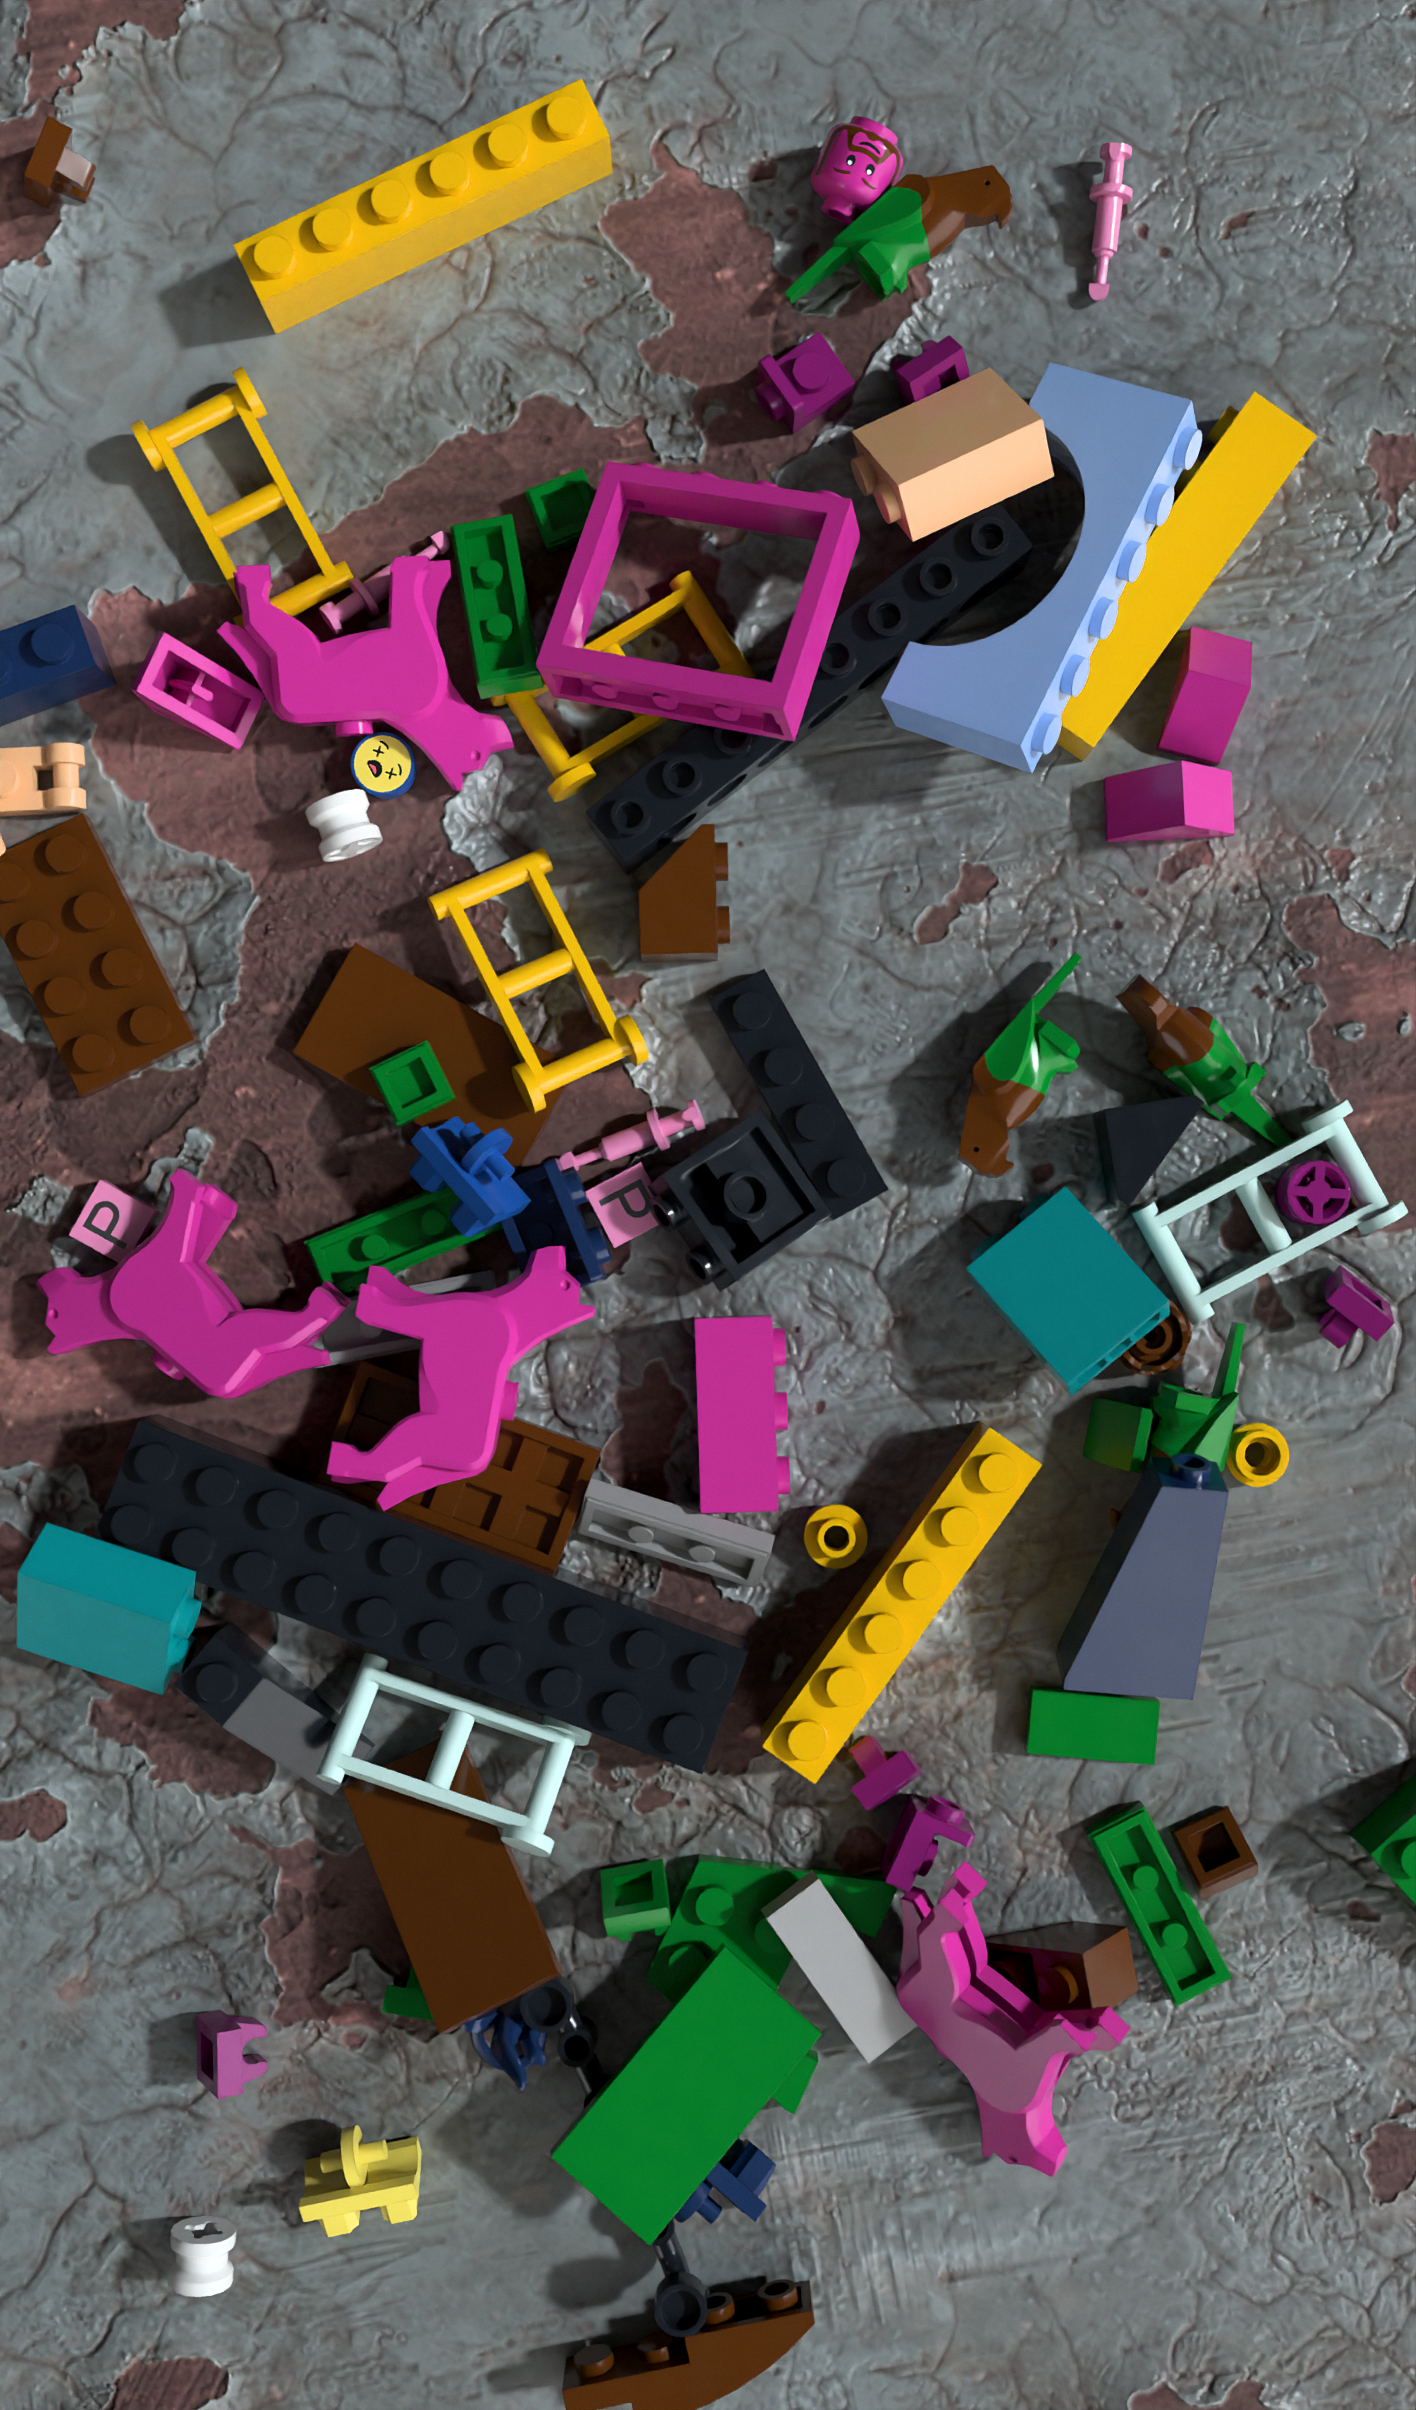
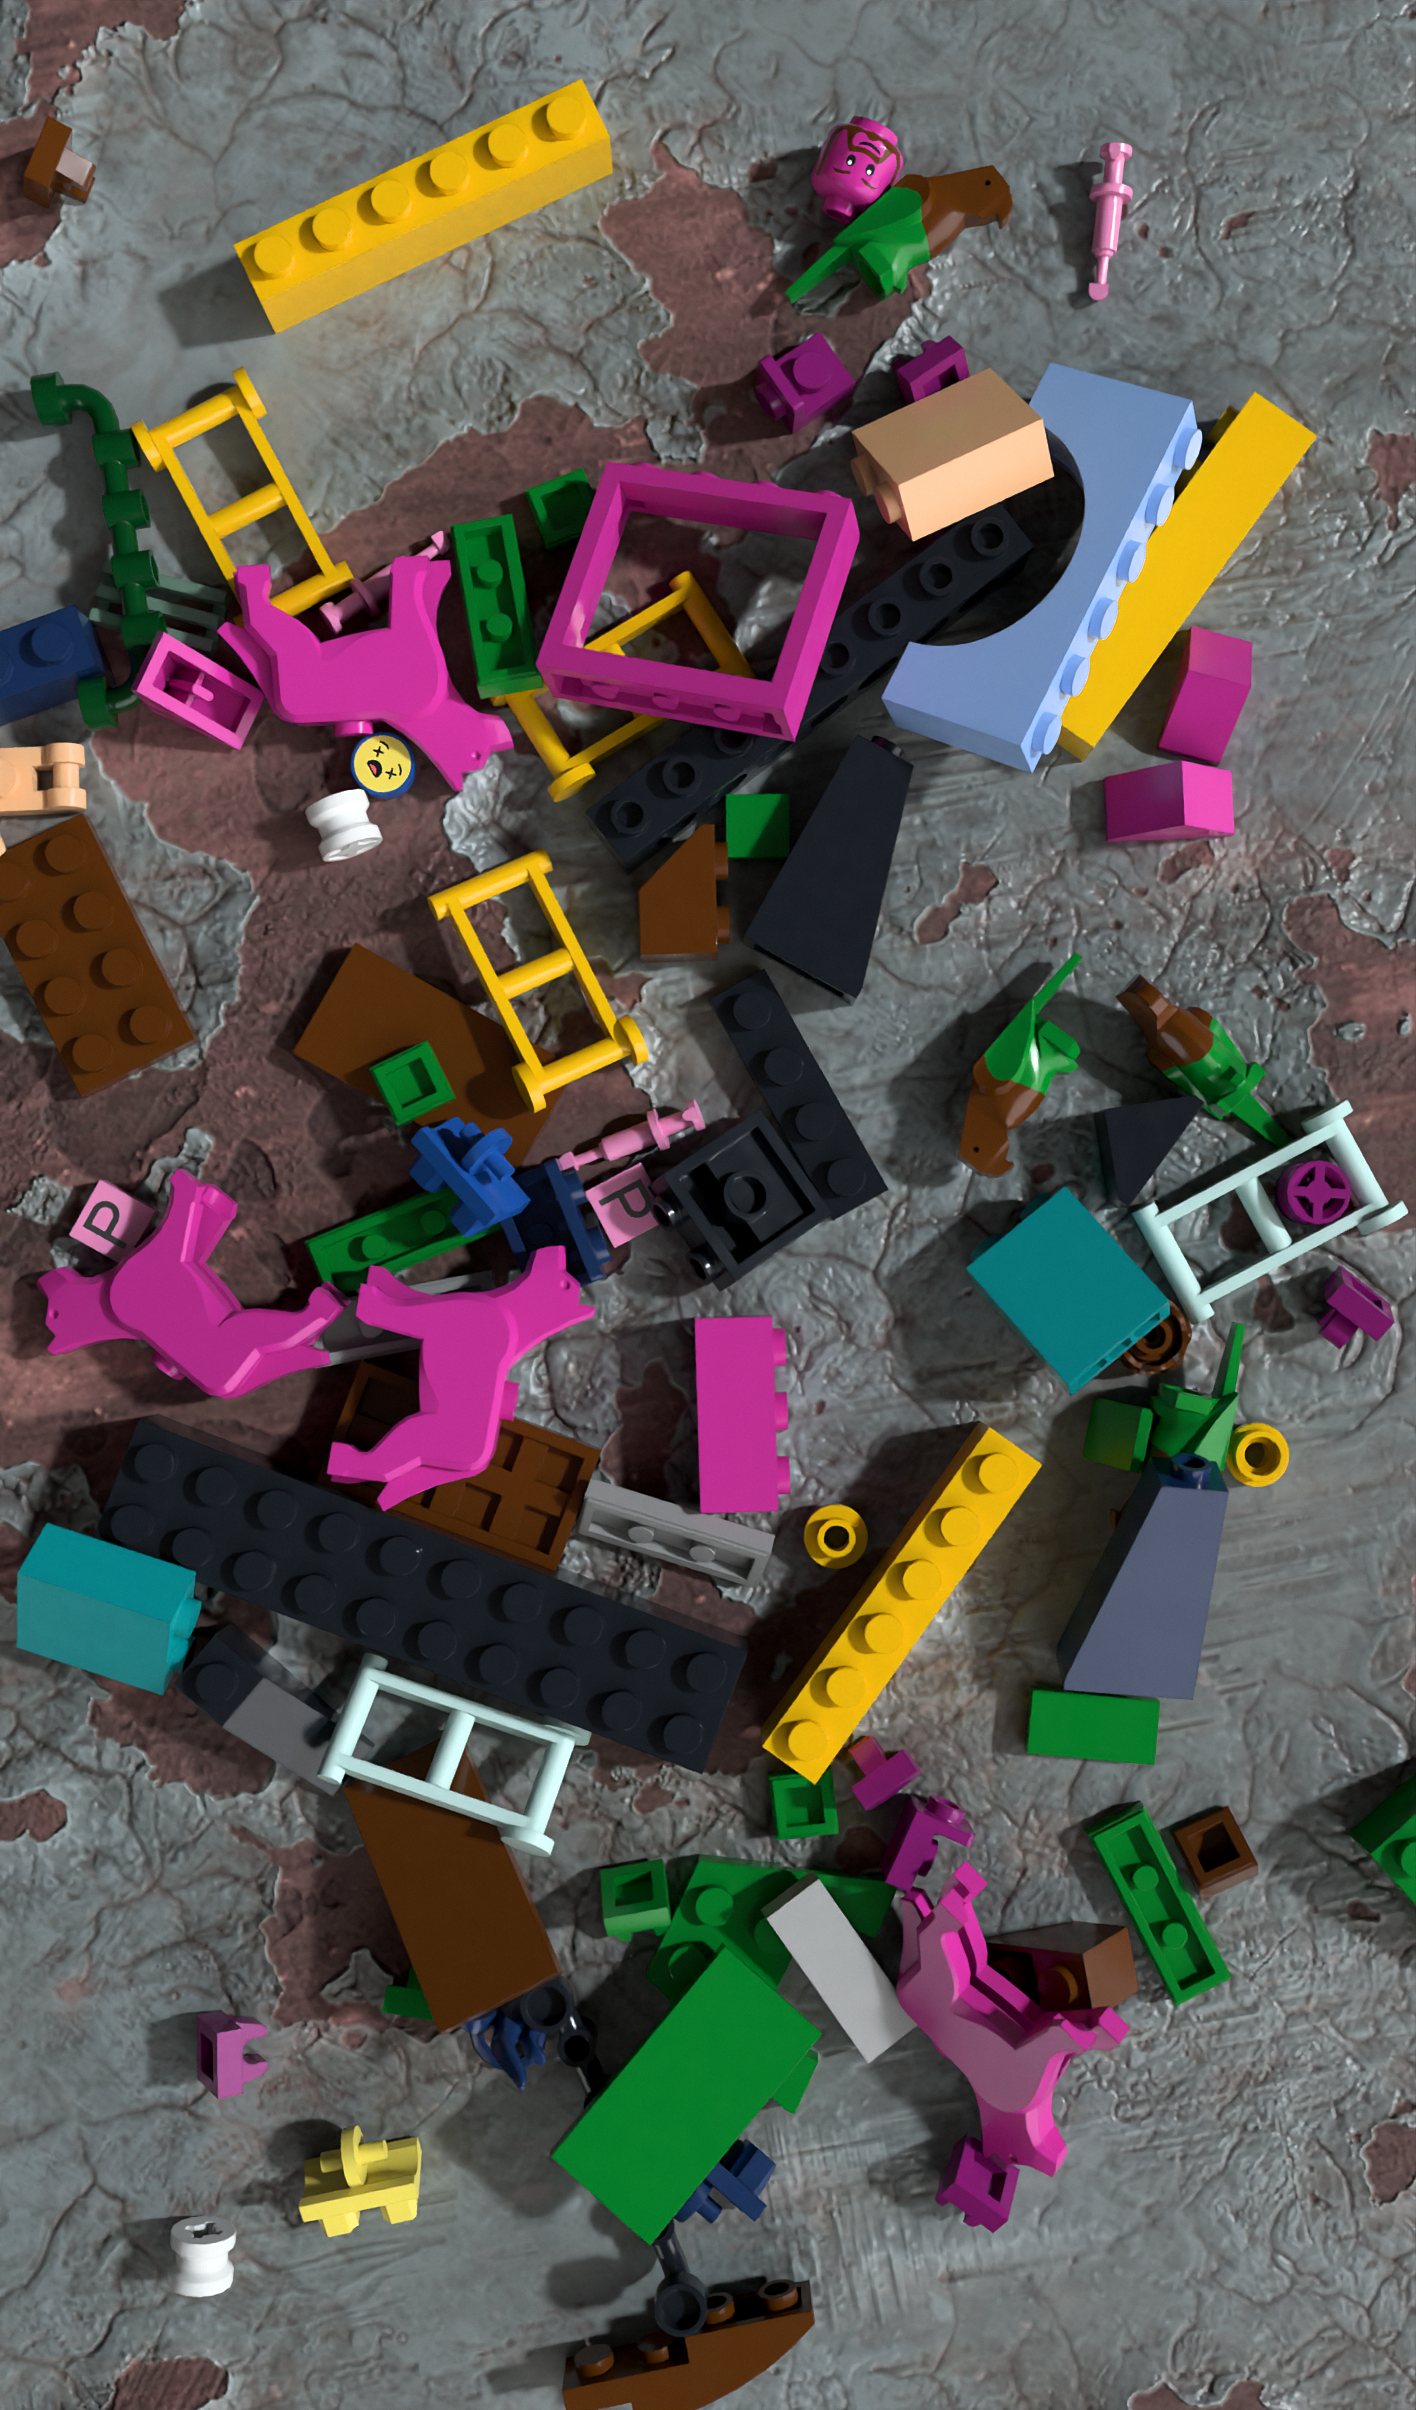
(124, 514): none -> dark green bar
(220, 600): none -> sand green tile
(758, 827): none -> green tile
(802, 1807): none -> green tile
(833, 884): none -> black slope
(978, 2185): none -> magenta tile

